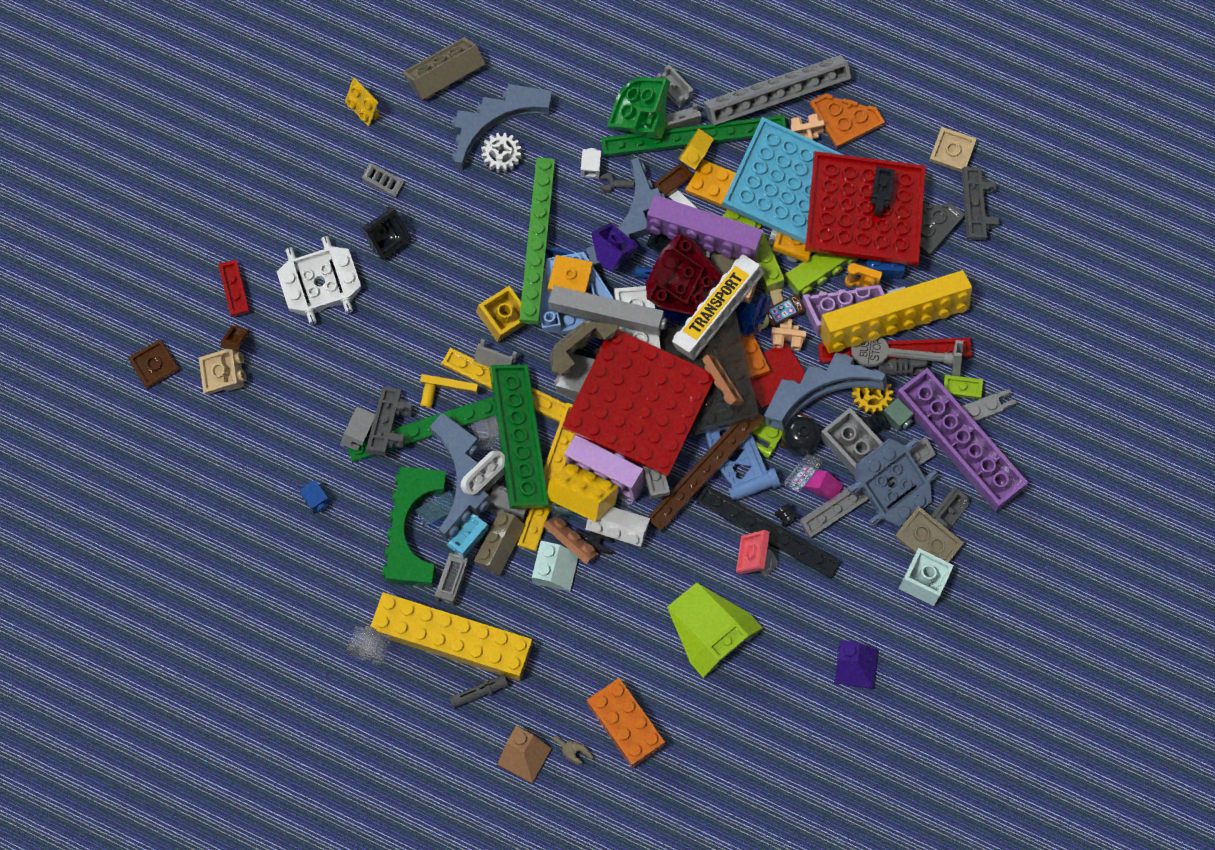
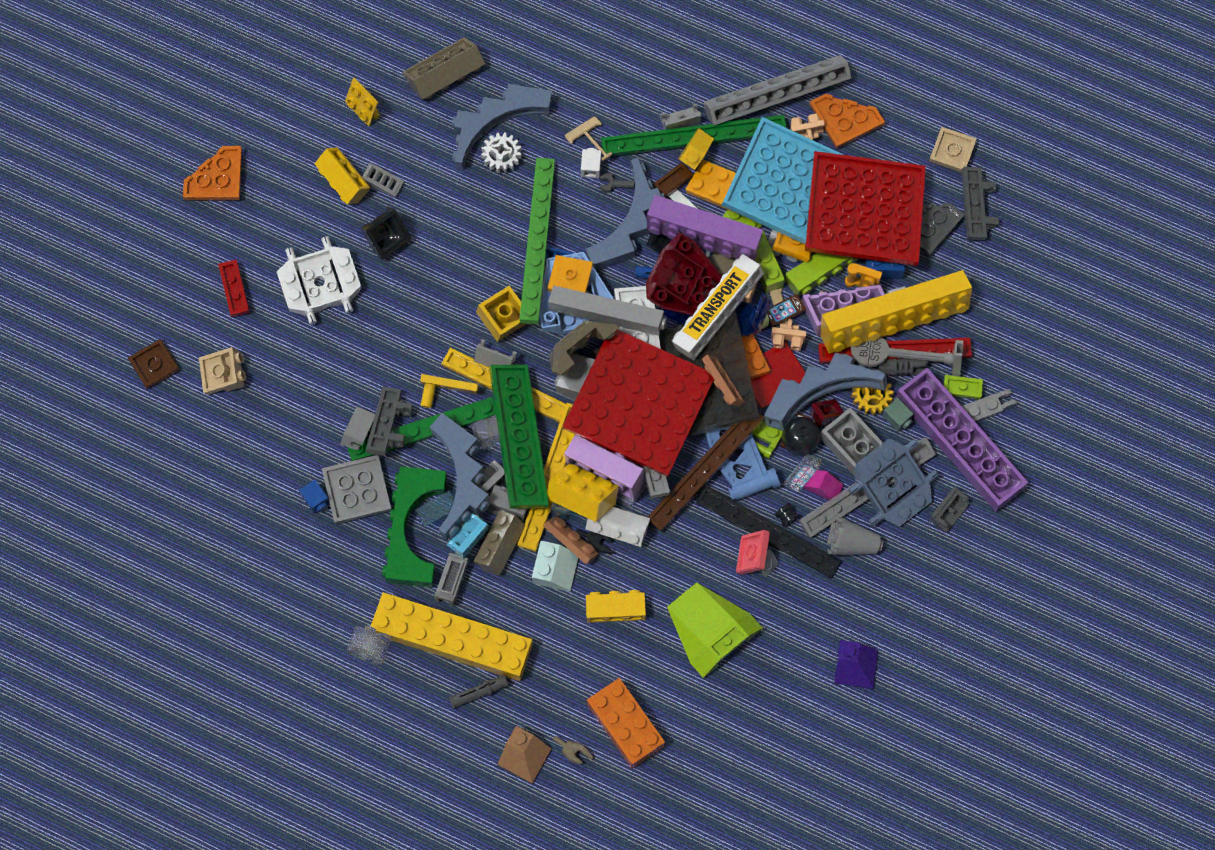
(216, 177): none -> orange plate
(235, 338): reddish brown tile -> none
(342, 176): none -> yellow brick
(356, 489): none -> light grey plate
(474, 481): white plate -> none
(583, 129): none -> tan piece
(612, 246): dark purple slope -> none
(615, 606): none -> yellow brick
(641, 107): green slope -> none
(679, 90): light grey hinge -> none
(825, 412): none -> dark red slope
(852, 539): none -> light grey cone
(875, 421): black wheel -> none
(882, 189): black hinge -> none
(926, 577): light aqua slope -> none
(929, 535): dark tan plate -> none

